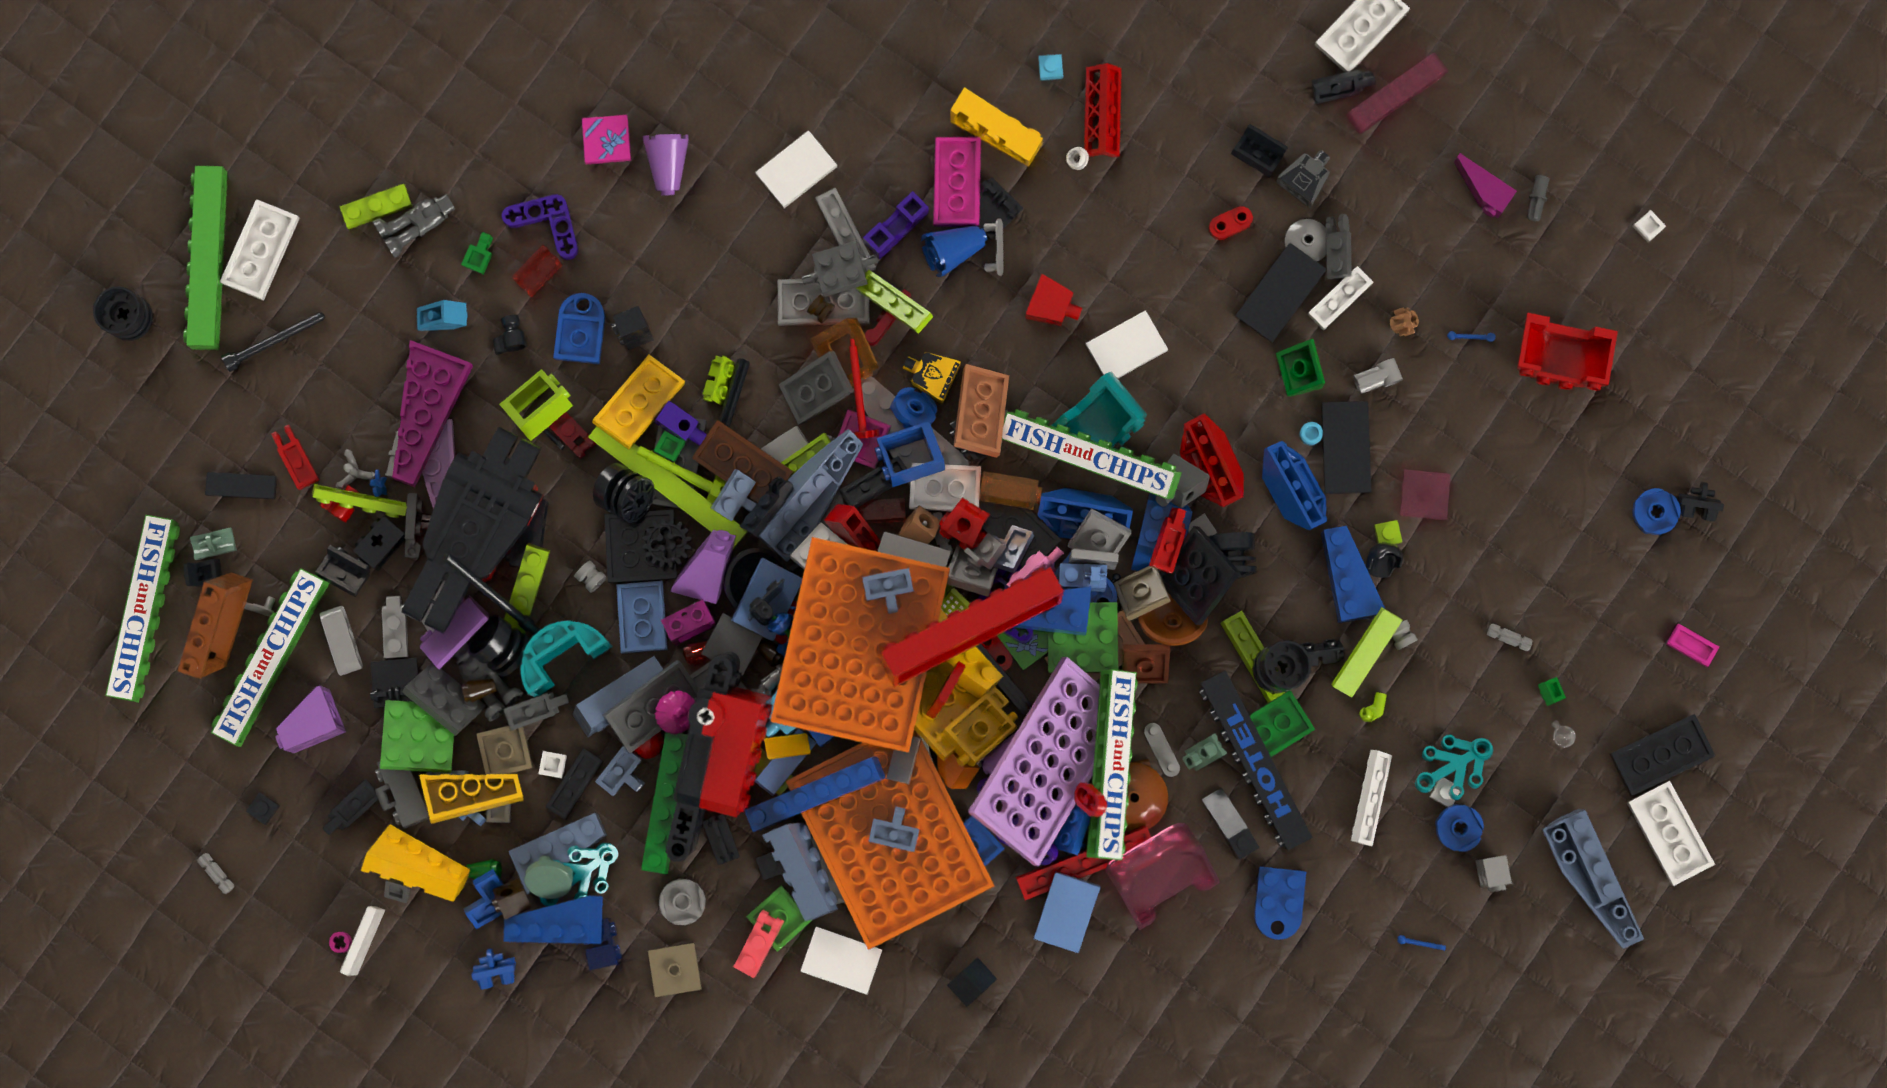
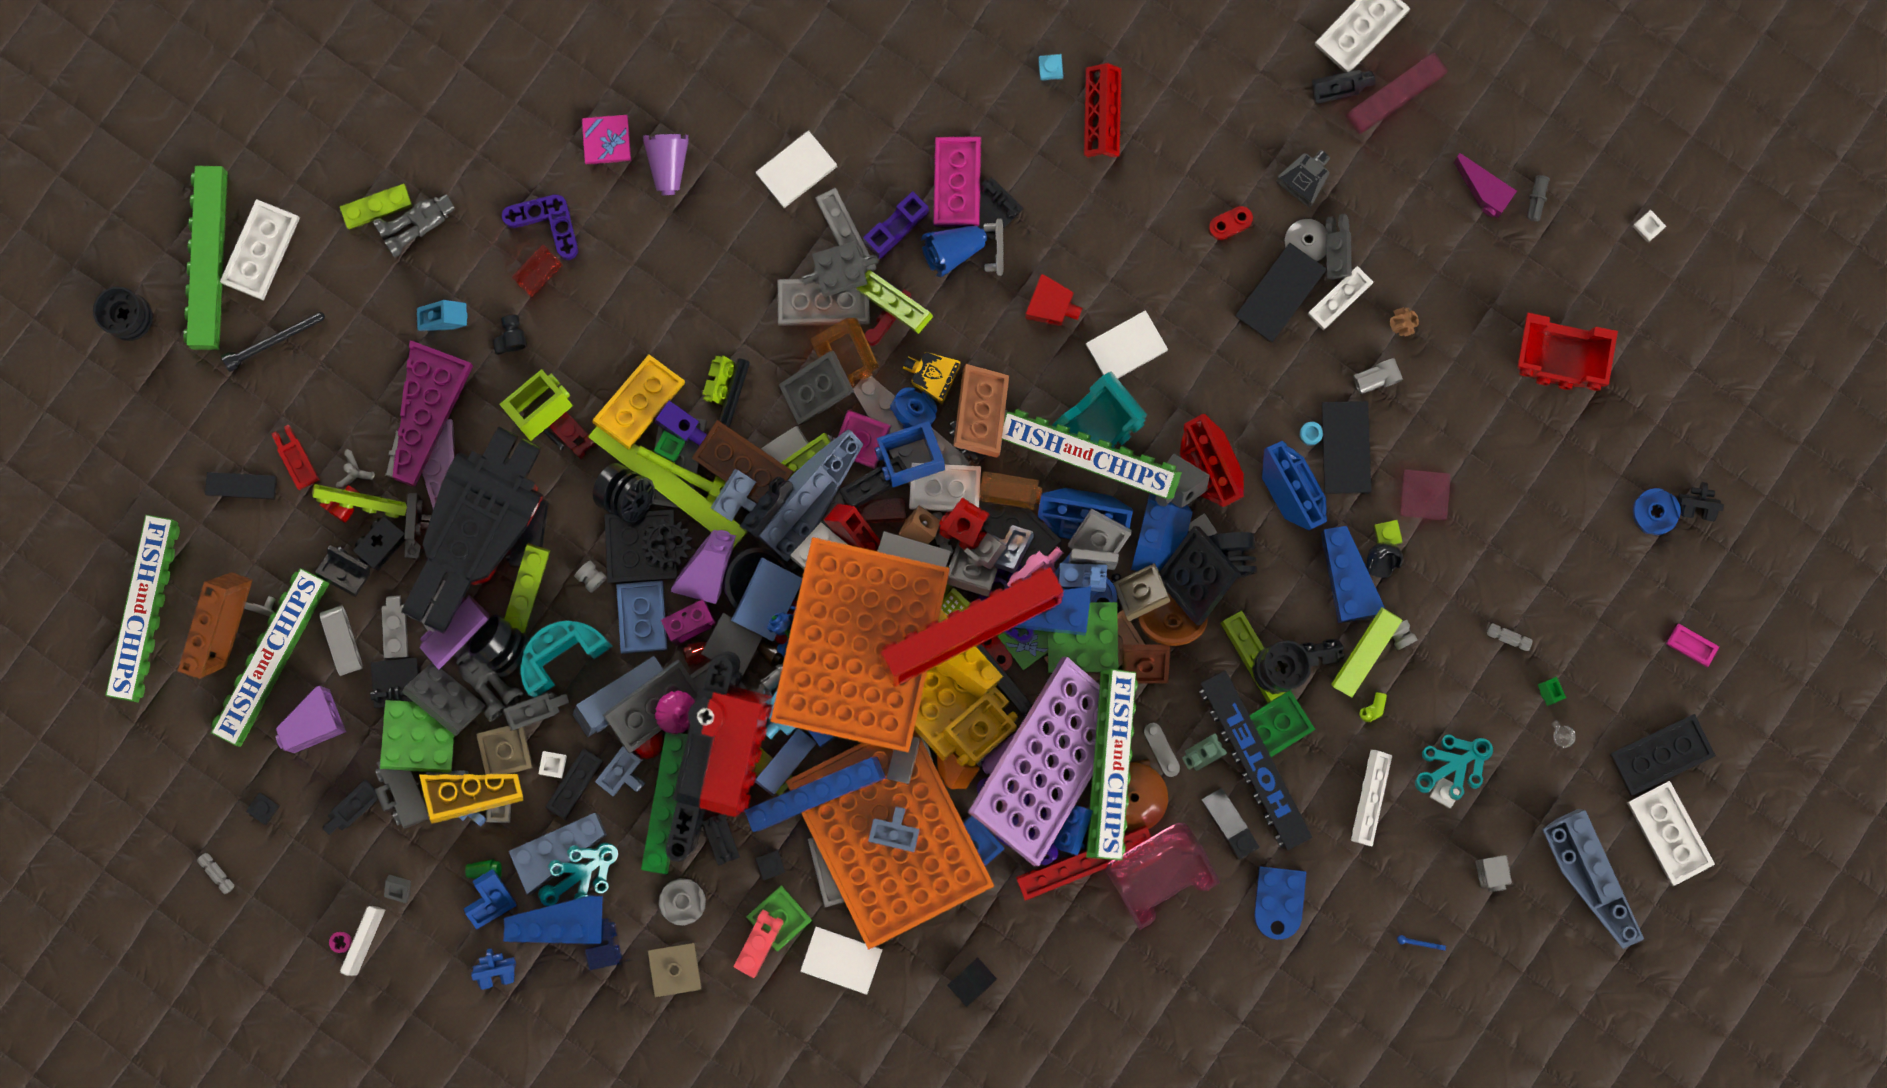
(198, 573): black bracket -> none
(213, 543): sand green hips -> none
(378, 484): blue plant -> none
(415, 864): yellow wedge -> none
(477, 256): green plate -> none
(477, 689): dark brown cone -> none
(510, 899): dark brown brick -> none
(524, 621): black bar -> none
(548, 878): sand green tile -> none
(580, 332): blue plate -> none
(632, 328): black brick -> none
(760, 607): black hinge -> none
(787, 746): yellow sticker -> none
(802, 869): sand blue wedge -> none
(821, 308): dark brown wheel -> none
(863, 433): red piece -> none
(887, 586): sand blue plate -> none
(946, 690): red tile -> none
(995, 127): yellow wedge -> none
(1067, 912): medium blue tile -> none
(1073, 155): white plate -> none
(1090, 799): red plate -> none
(1169, 541): red hinge -> none
(1259, 150): black bracket -> none
(1301, 368): green slope -> none
(1454, 840): blue plate -> none
(1490, 337): blue hinge -> none

